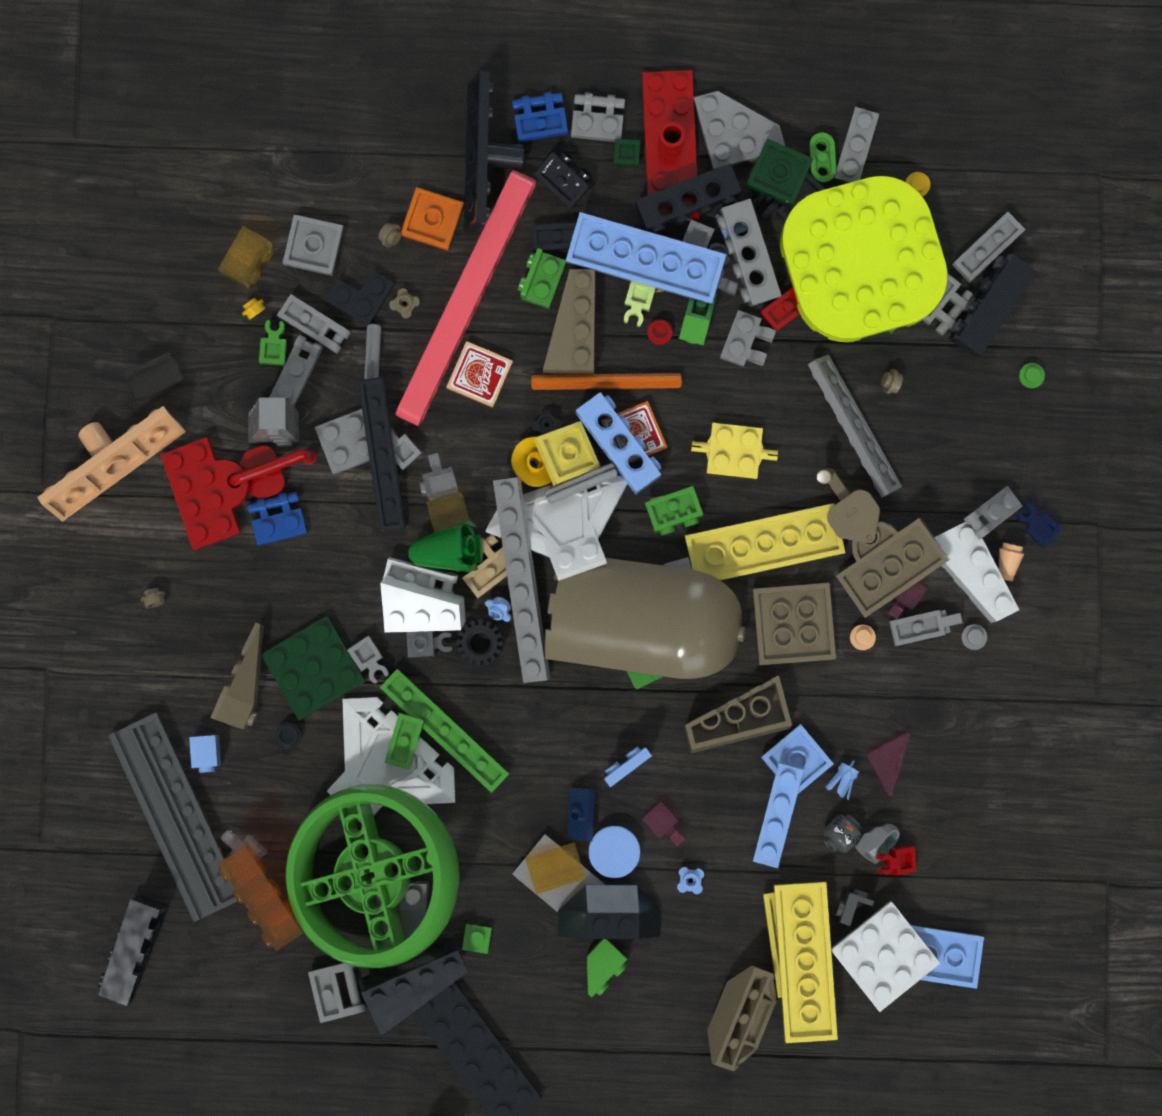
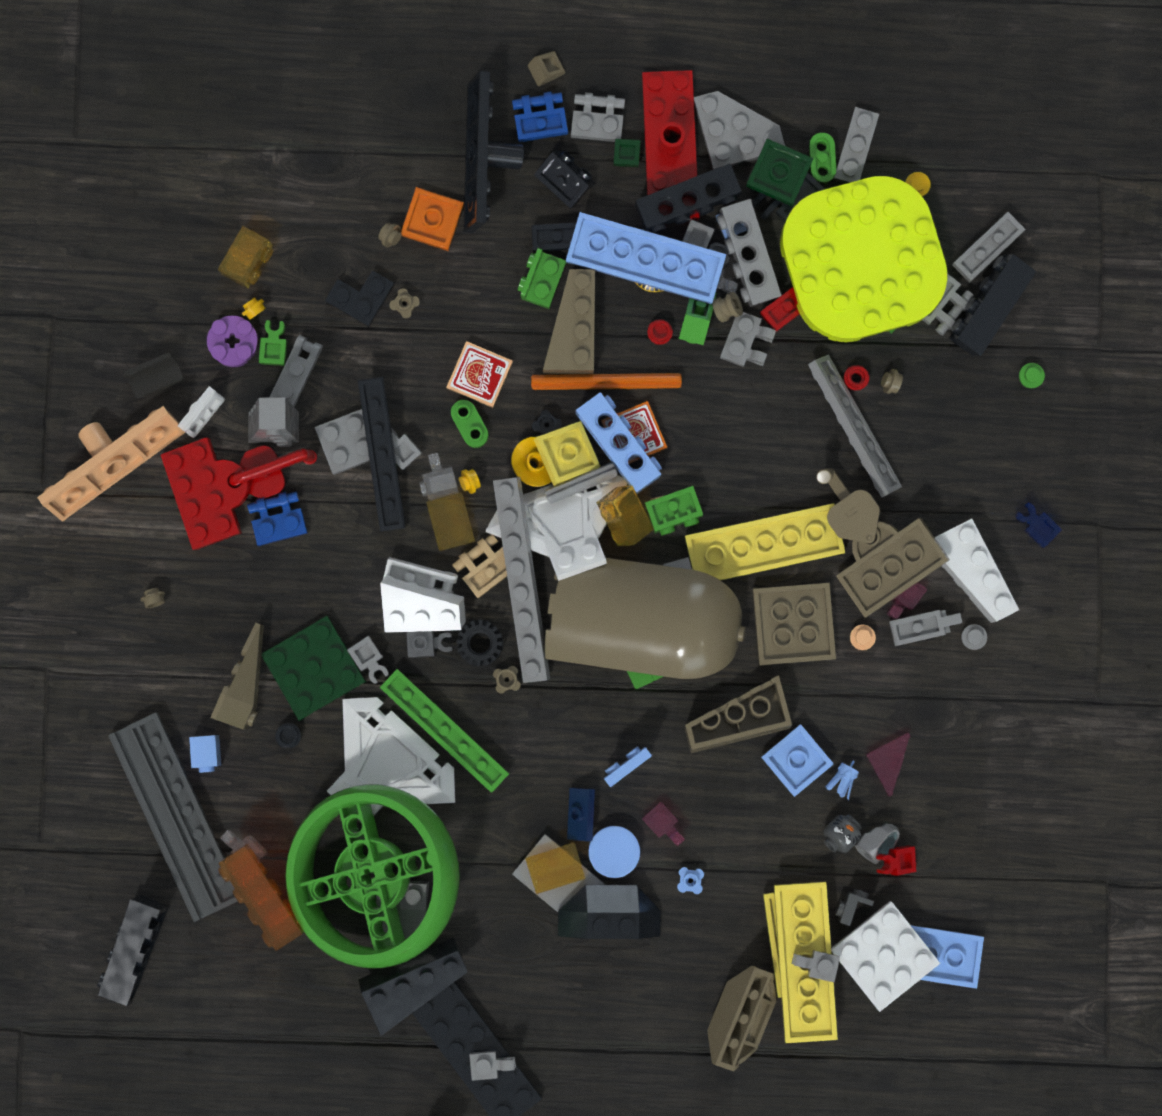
(201, 412): none -> white plate
(222, 330): none -> medium lavender plate
(312, 323): light grey plate -> none
(313, 245): light grey plate -> none
(328, 993): light grey plate -> none
(372, 351): light grey axle -> none
(404, 741): bright green plate -> none
(449, 548): green cone -> none
(465, 298): coral beam -> none
(469, 423): none -> bright green plate
(469, 481): none -> yellow plate
(477, 938): bright green plate -> none
(486, 1065): none -> light grey plate
(499, 609): light blue plate -> none
(500, 675): none -> dark tan plate
(546, 68): none -> dark tan slope
(602, 963): bright green slope -> none
(625, 516): none -> clear yellow brick
(639, 299): yellowish green plate -> none
(727, 307): none -> dark tan wheel
(734, 450): light yellow plate -> none
(778, 814): light blue plate -> none
(820, 965): none -> light grey plate
(862, 372): none -> red plate
(993, 512): light grey plate -> none
(1009, 560): light nougat cone -> none

